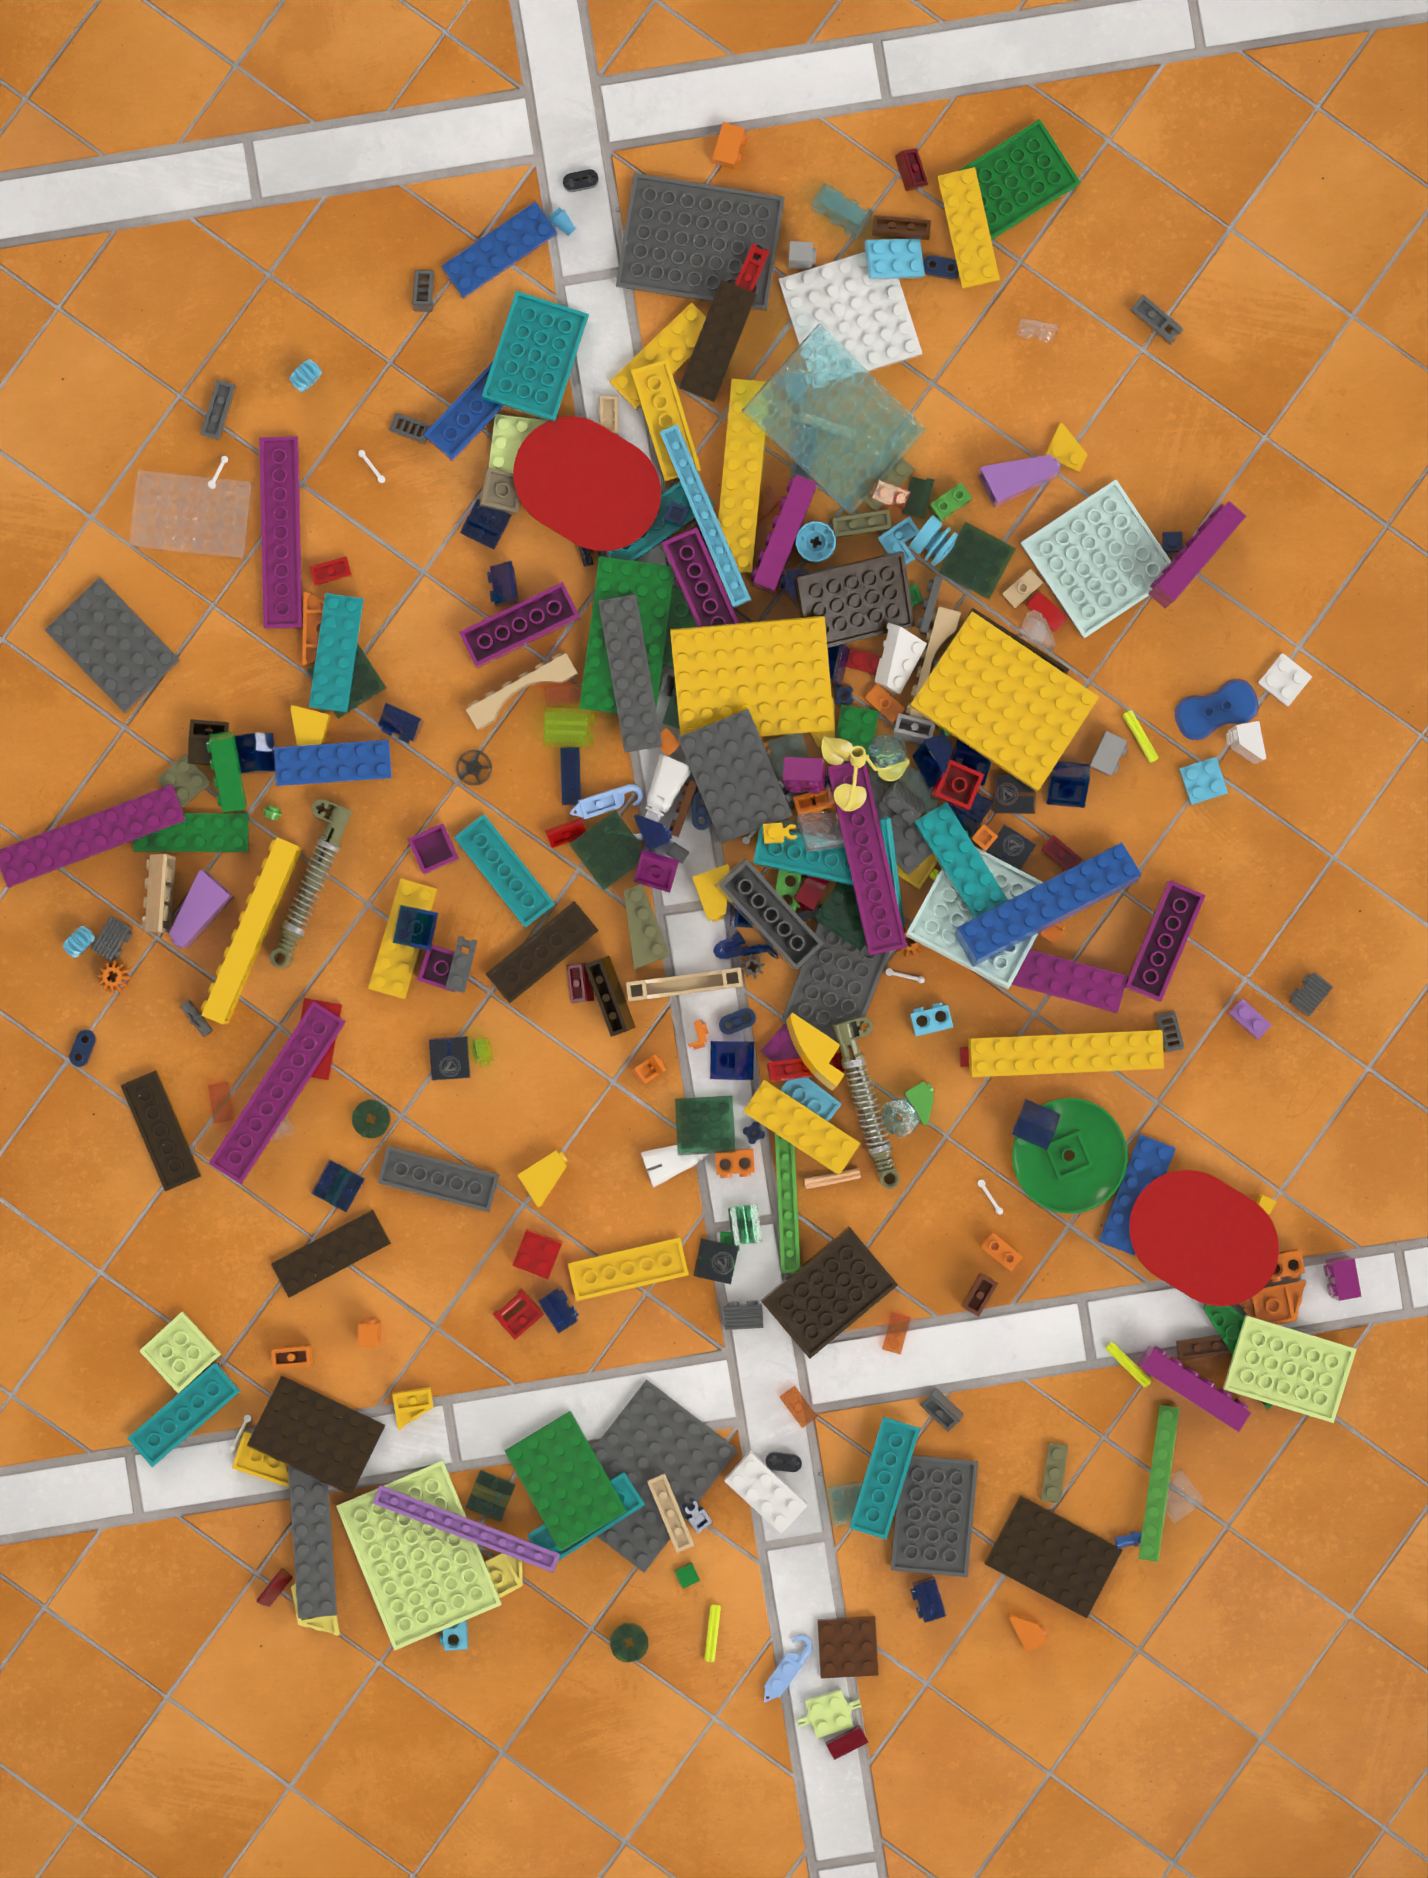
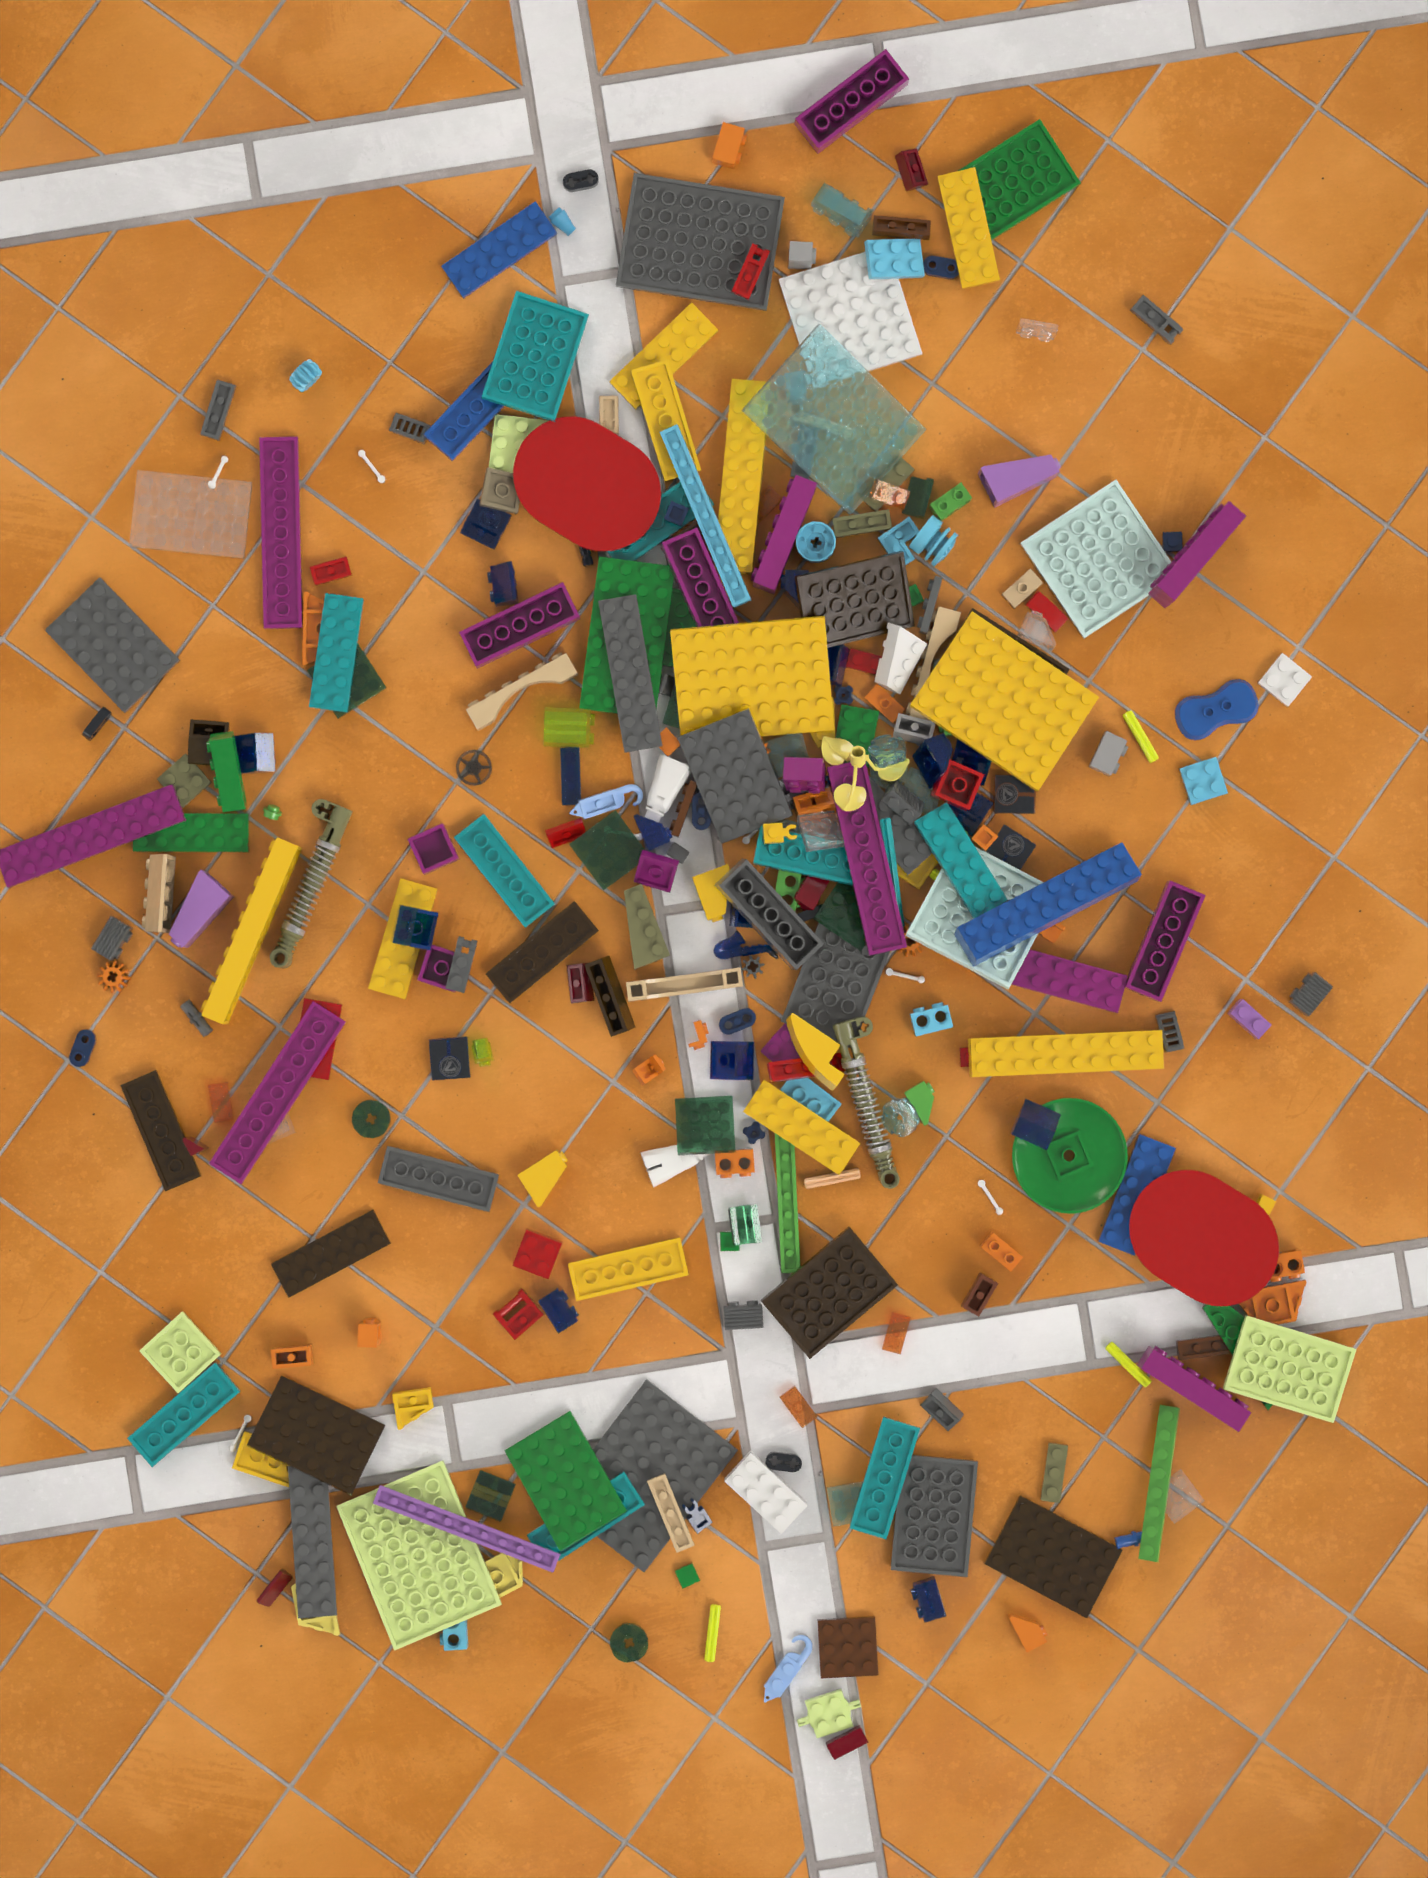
(78, 941): medium azure gear -> none
(96, 723): none -> black beam
(194, 1146): none -> dark red slope
(309, 726): yellow slope -> none
(332, 762): blue plate -> none
(337, 1185): clear blue slope -> none
(400, 723): clear blue slope -> none
(423, 303): dark grey slope -> none
(563, 695): clear orange plate -> none
(716, 1261): black slope -> none
(717, 340): dark brown plate -> none
(851, 101): none -> magenta brick
(977, 560): clear green plate -> none
(1061, 853): dark red plate -> none
(1067, 449): yellow wing -> none
(1068, 784): clear blue slope -> none
(1247, 741): white slope -> none
(1342, 1278): magenta piece -> none

